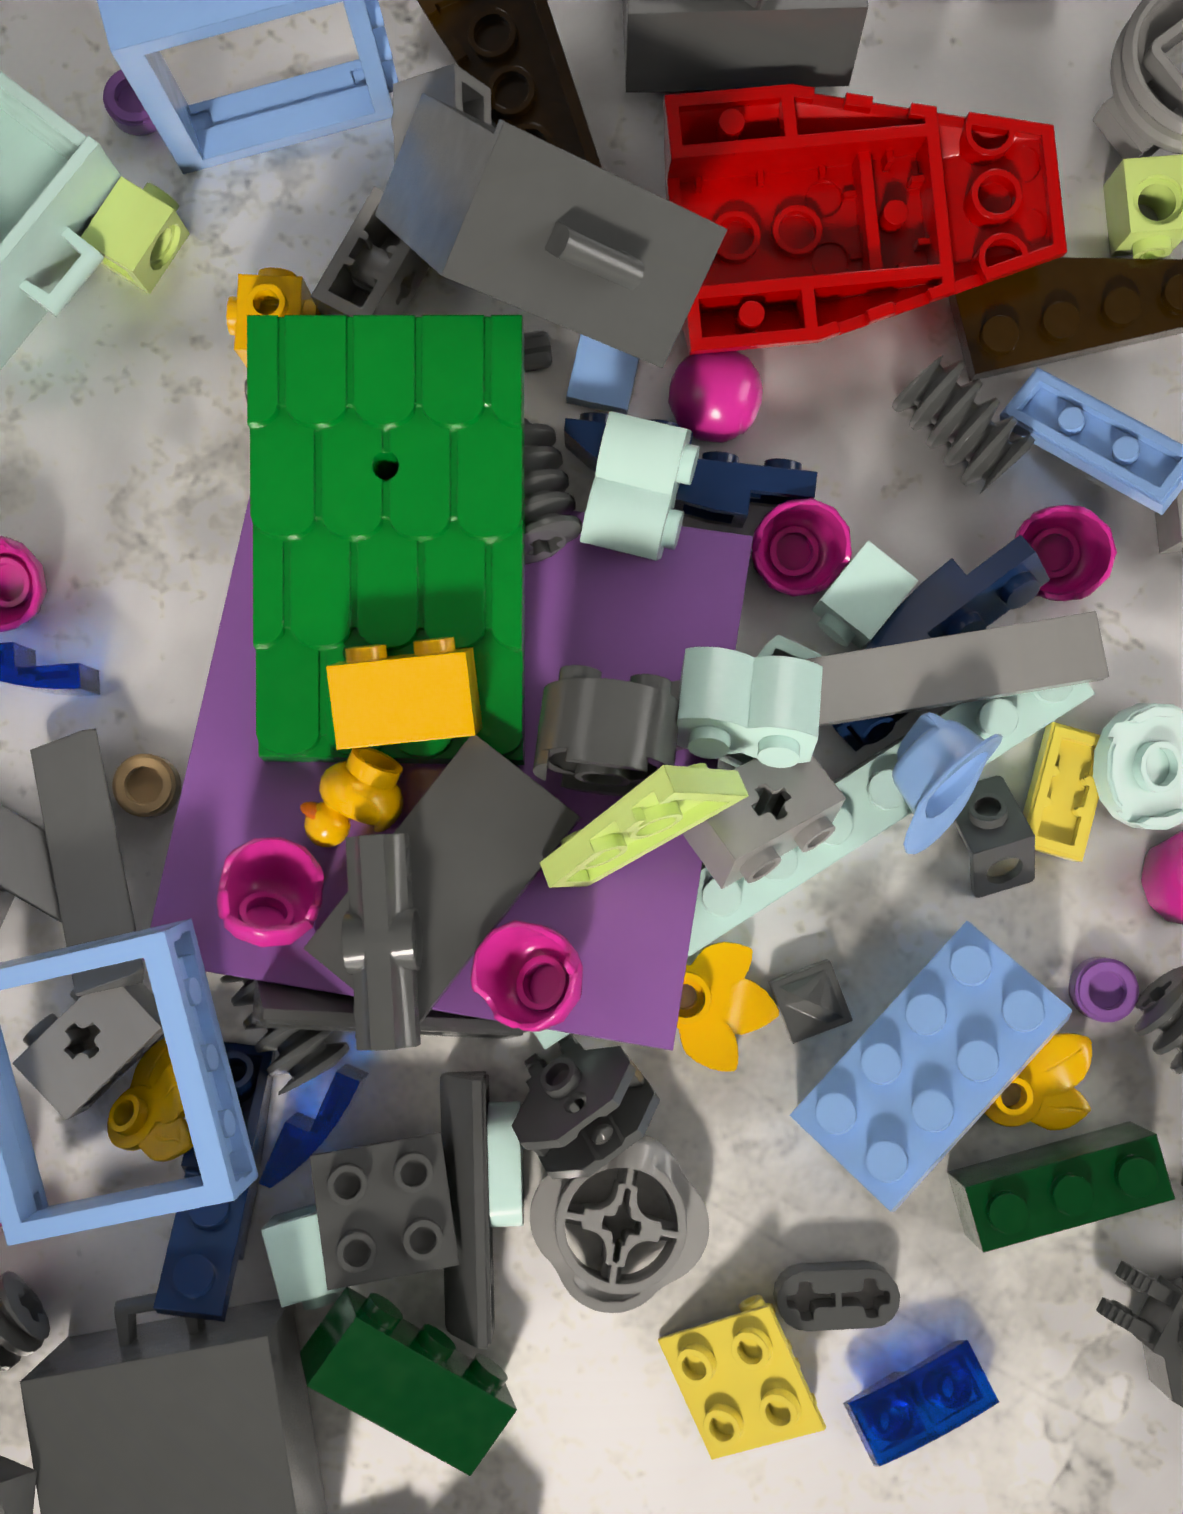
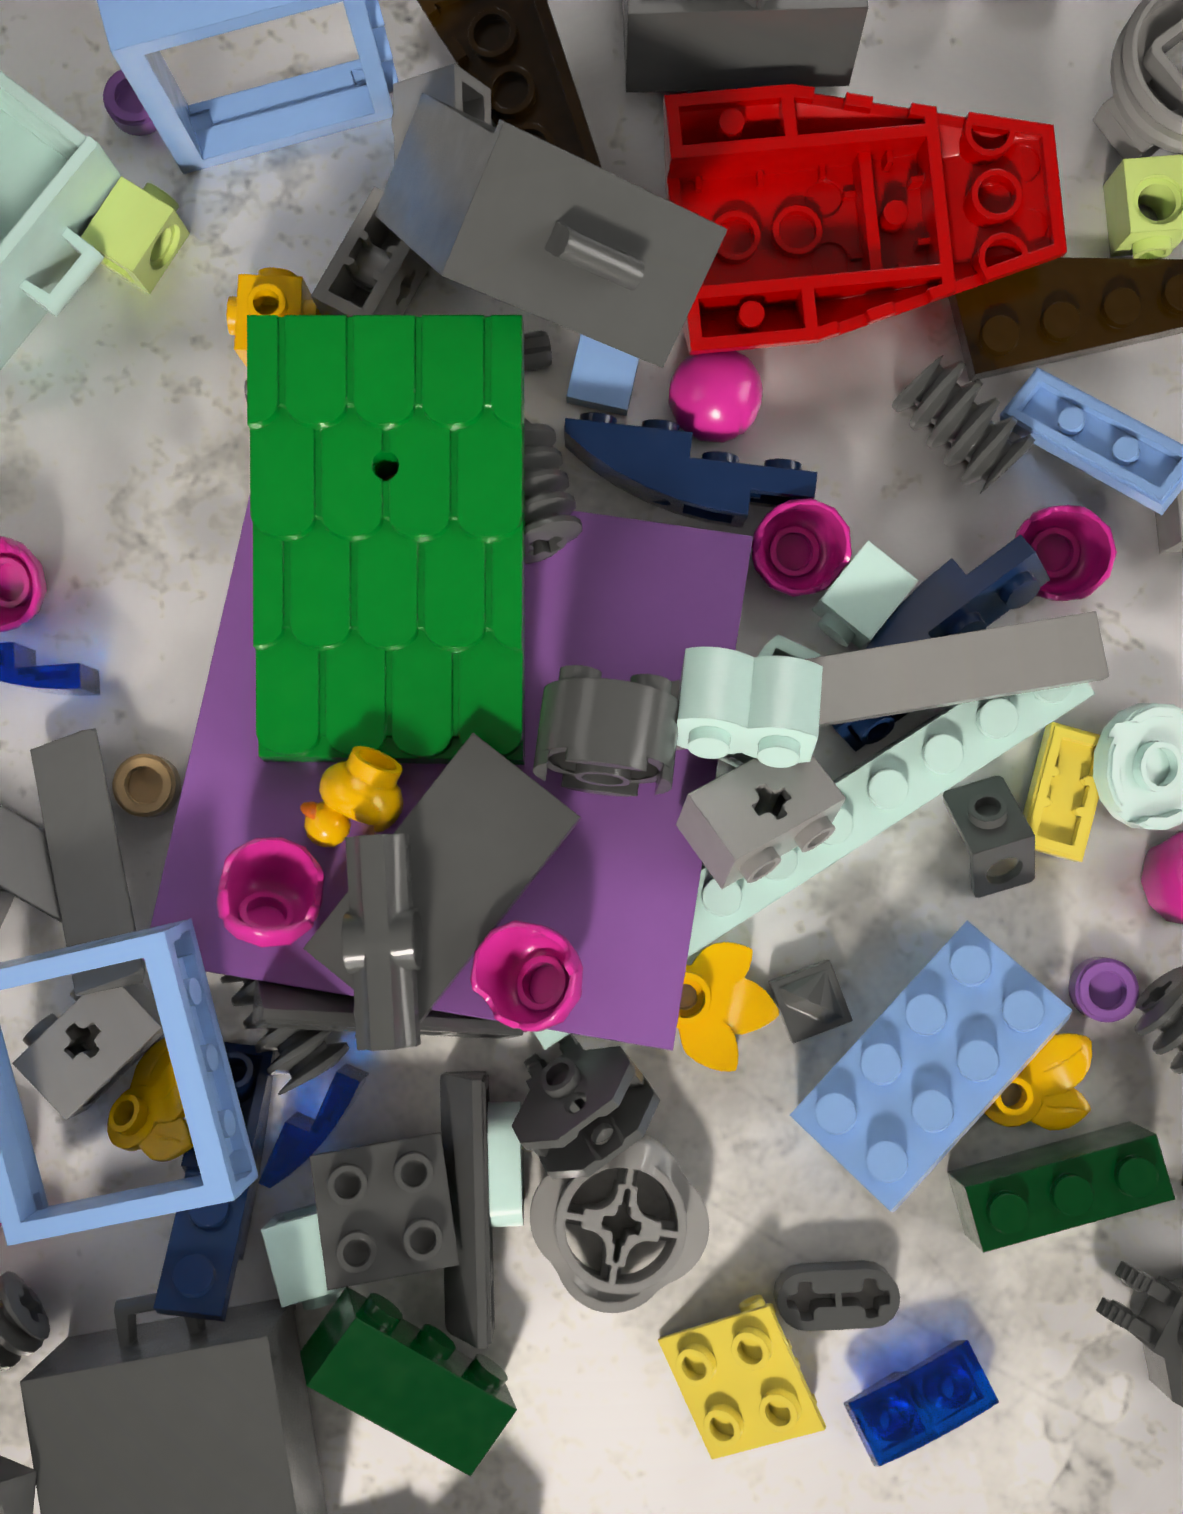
(404, 696): yellow brick -> none
(638, 486): light aqua brick -> none
(641, 821): yellowish green wing -> none
(937, 775): light blue piece -> none

